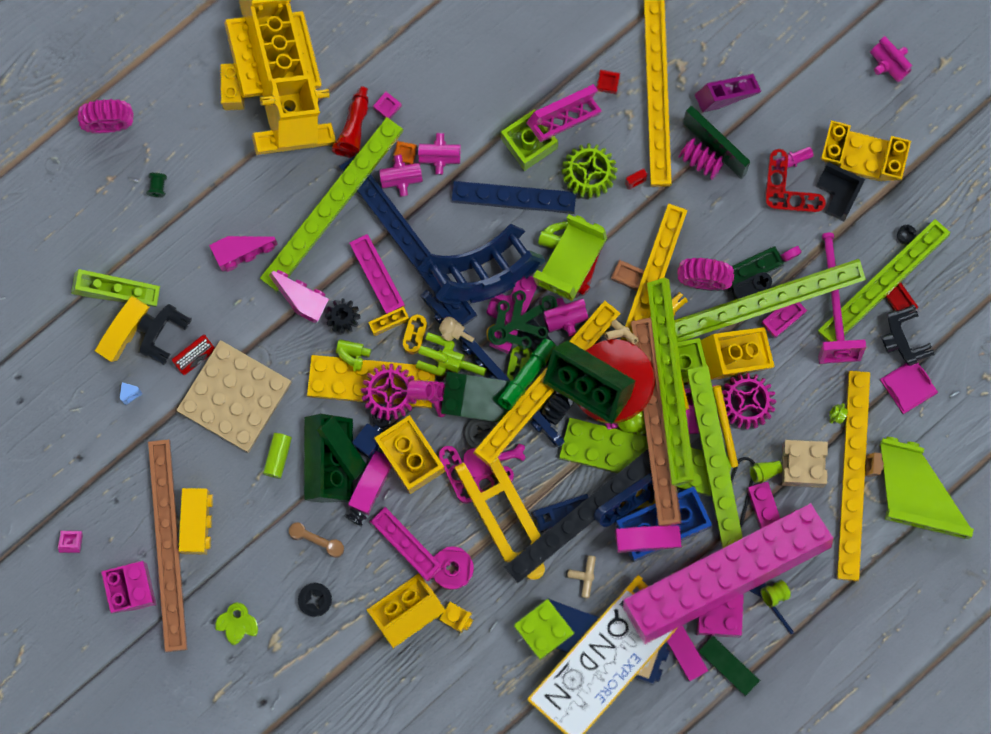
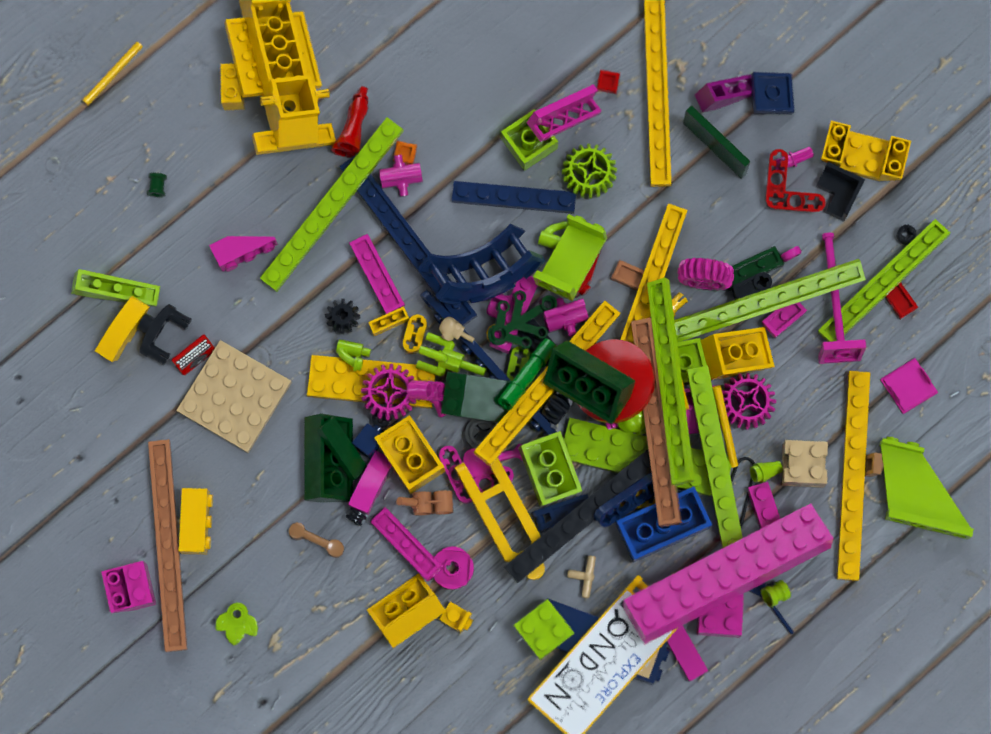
(70, 541): dark pink tile -> none
(105, 116): dark pink gear -> none
(112, 73): none -> yellow bar
(129, 393): light blue slope -> none
(277, 455): lime piece -> none
(303, 301): slope -> none
(305, 596): black gear -> none
(387, 105): dark pink plate -> none
(426, 504): none -> nougat beam
(439, 153): dark pink pin -> none
(550, 468): none -> lime slope
(620, 331): tan piece -> none
(636, 179): red tile -> none
(648, 538): dark pink slope -> none
(702, 158): dark pink piece -> none
(729, 666): dark green tile -> none
(772, 93): none -> dark blue tile
(838, 413): lime plate -> none
(891, 59): dark pink pin -> none
(897, 341): black connector -> none

